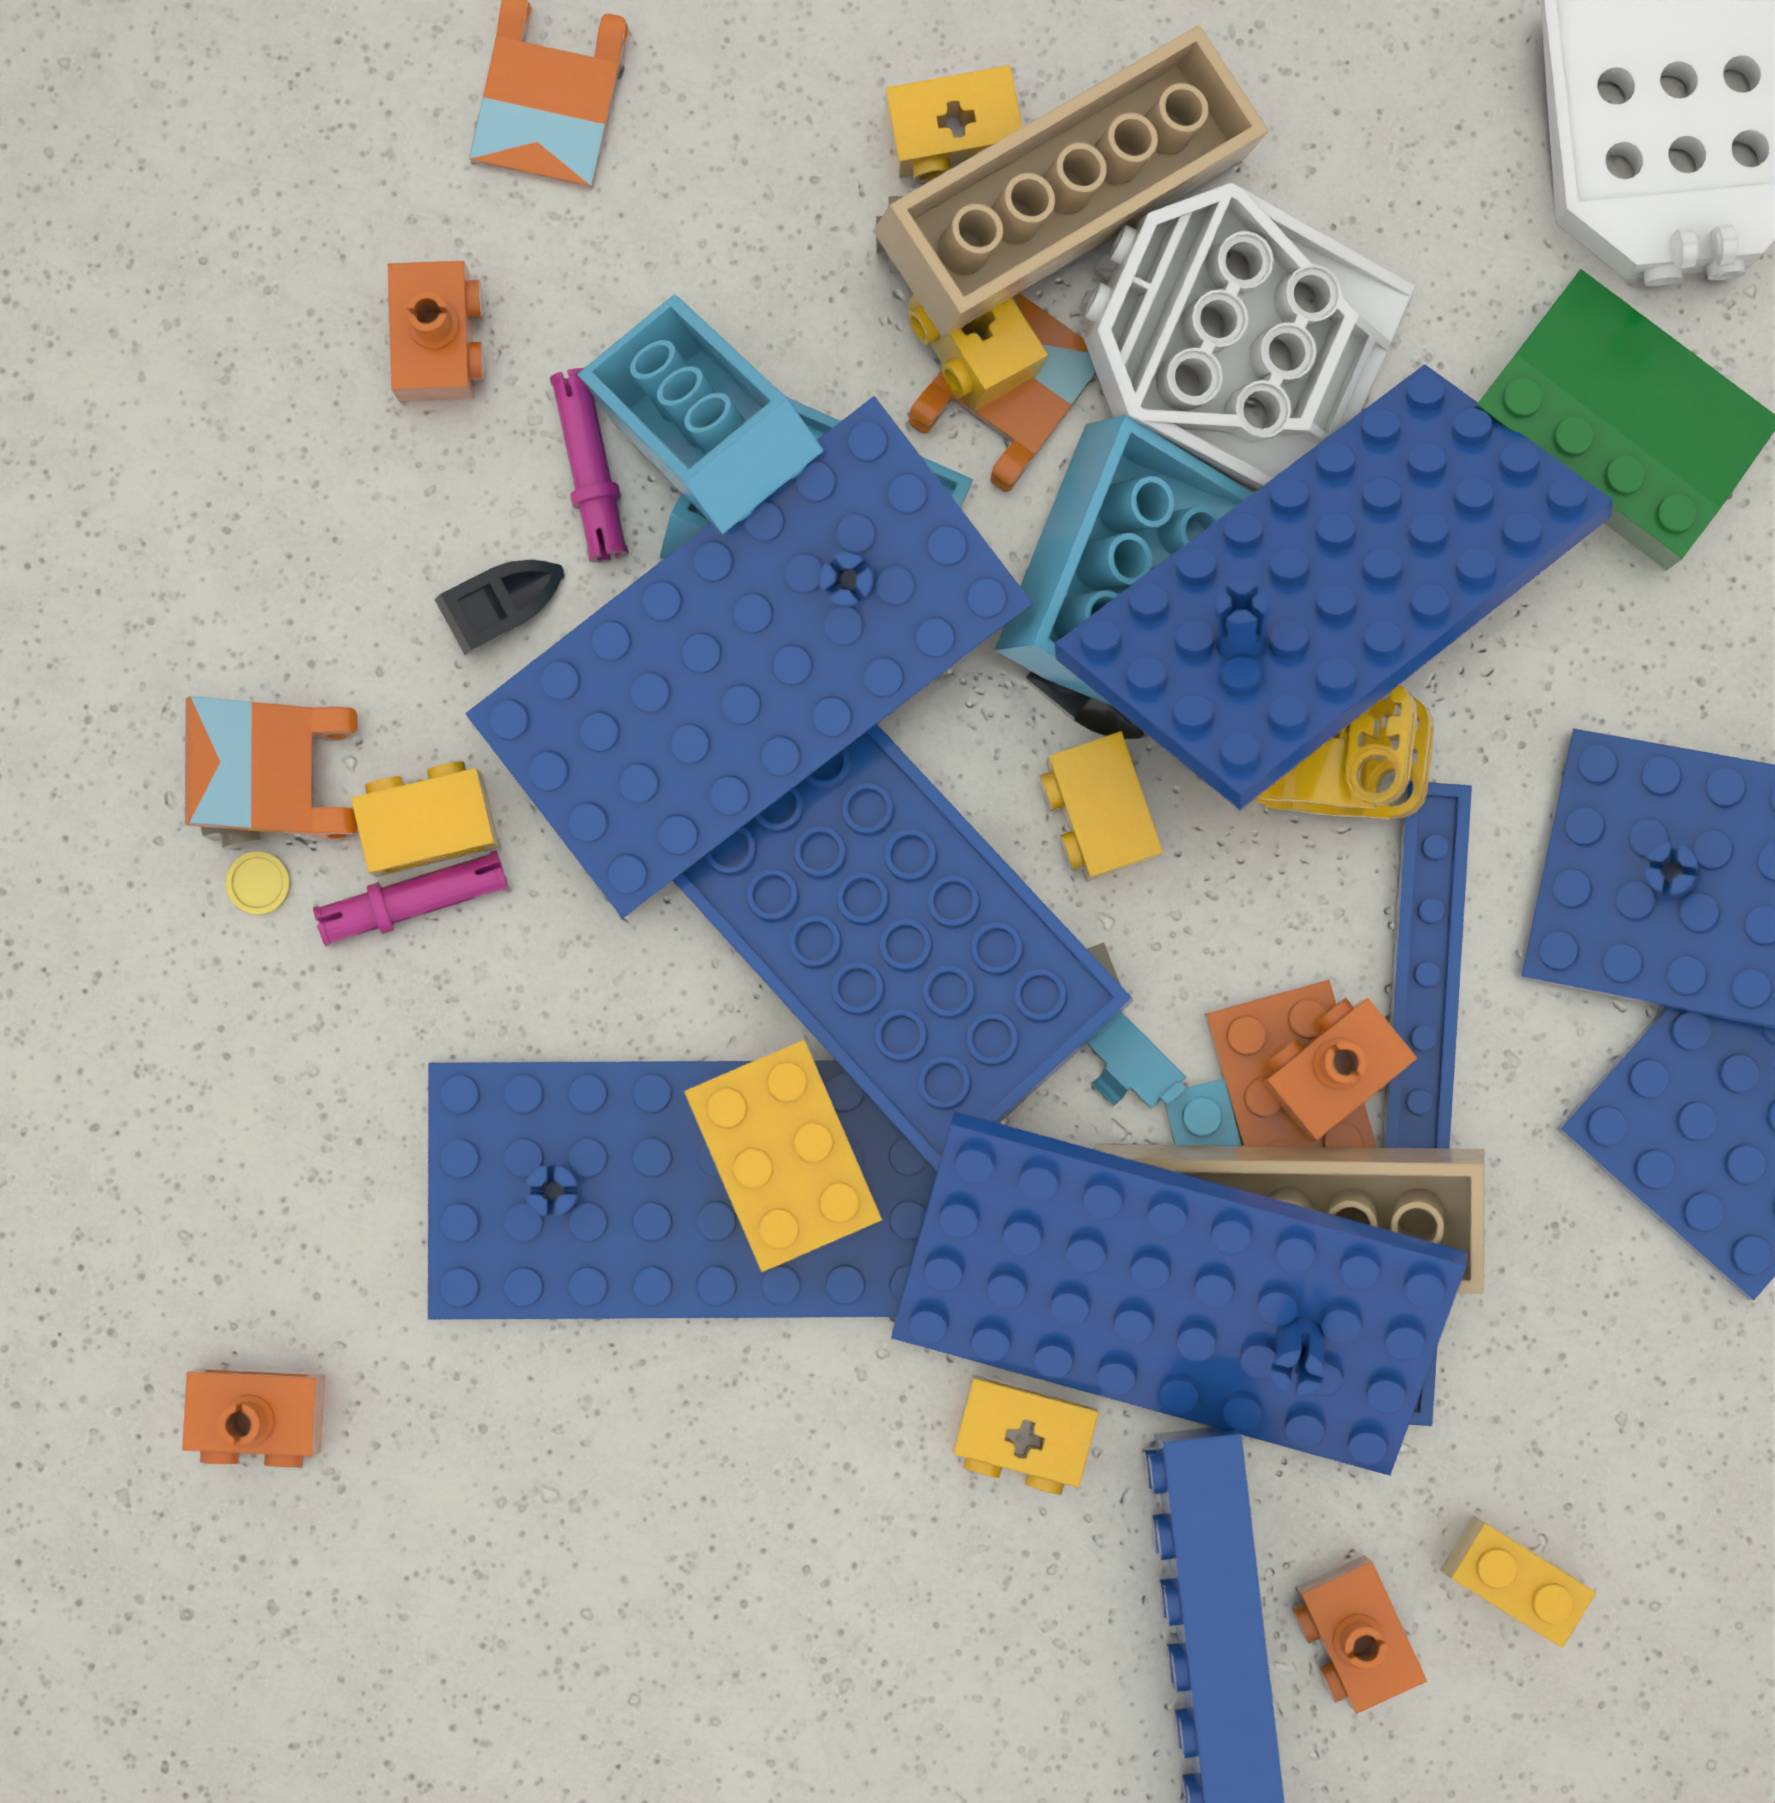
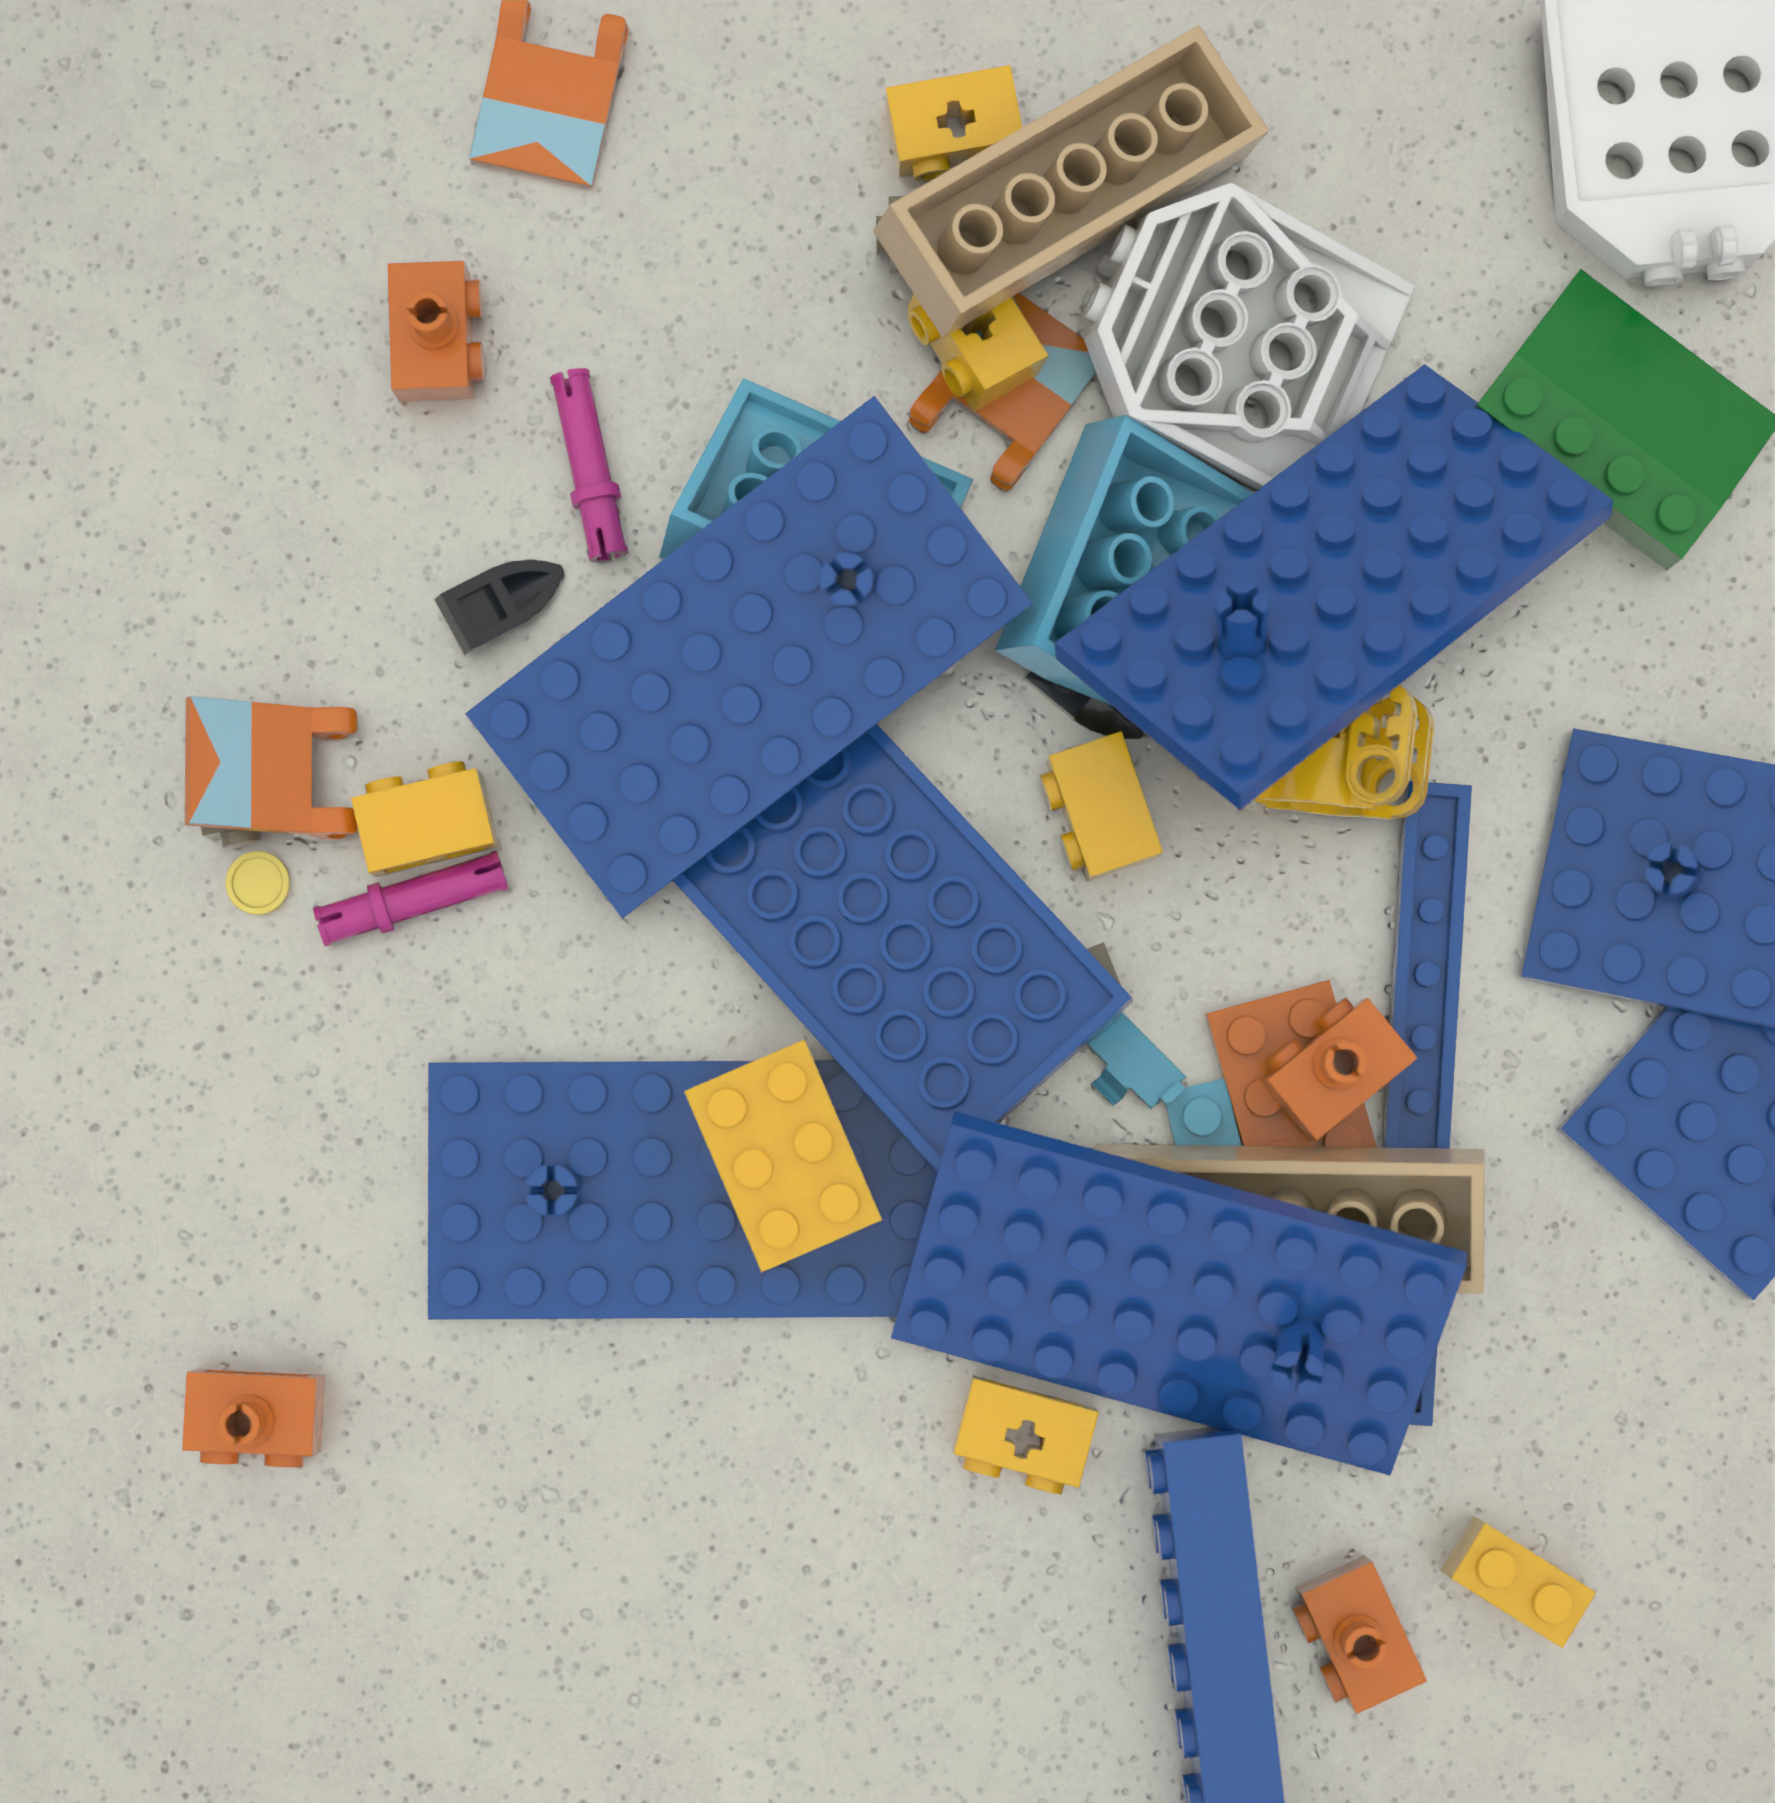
(700, 413): medium azure brick -> none

